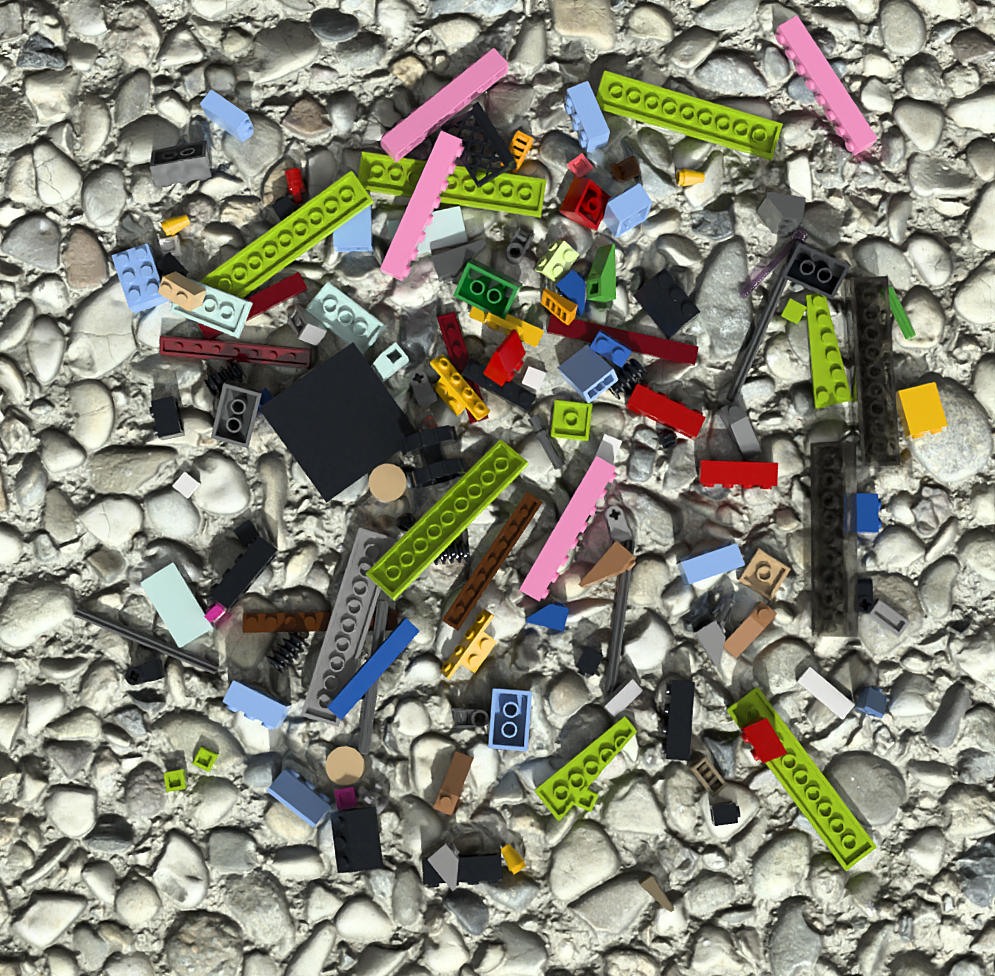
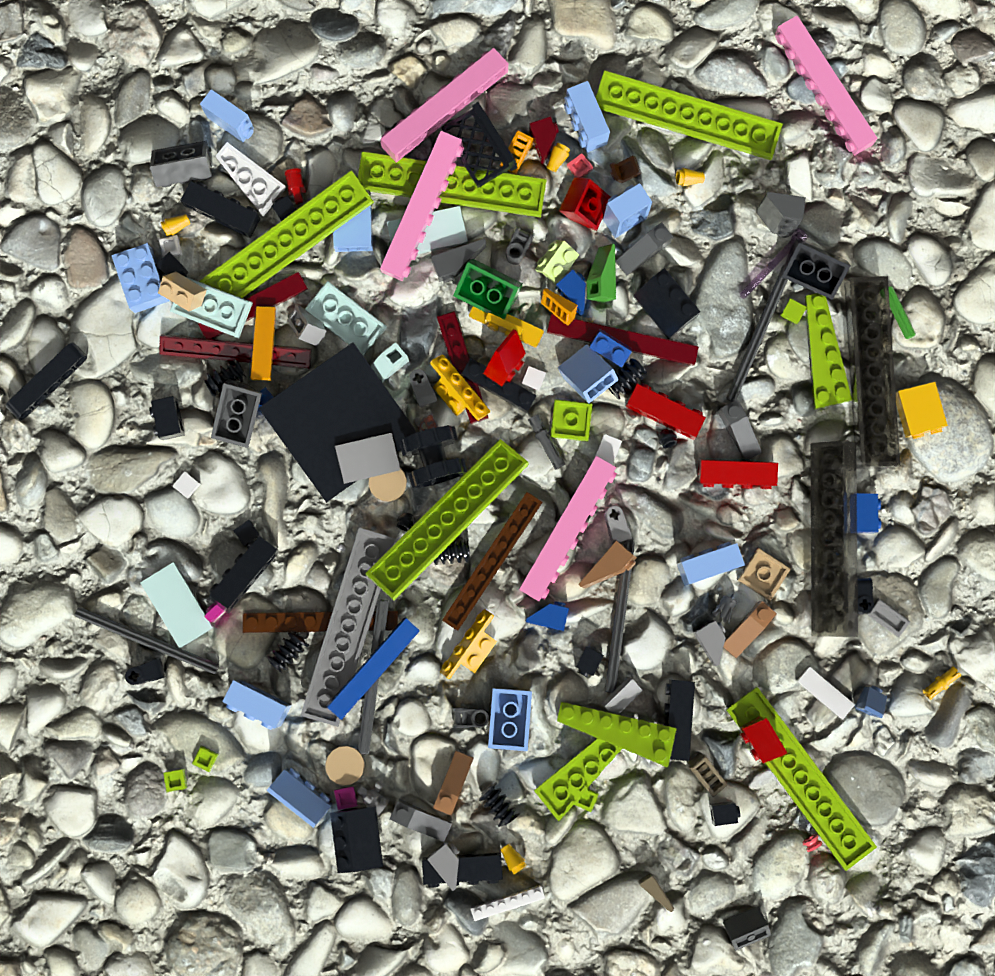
(46, 381): none -> black beam
(220, 209): none -> black brick
(254, 181): none -> white wing
(263, 343): none -> light orange tile
(367, 458): none -> light grey tile
(420, 820): none -> dark grey slope
(498, 805): none -> black piece
(507, 902): none -> white piece
(544, 136): none -> dark red slope
(558, 156): none -> yellow cone
(634, 735): none -> lime wing
(645, 249): none -> dark grey slope
(747, 928): none -> dark grey panel
(812, 842): none -> coral bush
(941, 683): none -> yellow pin

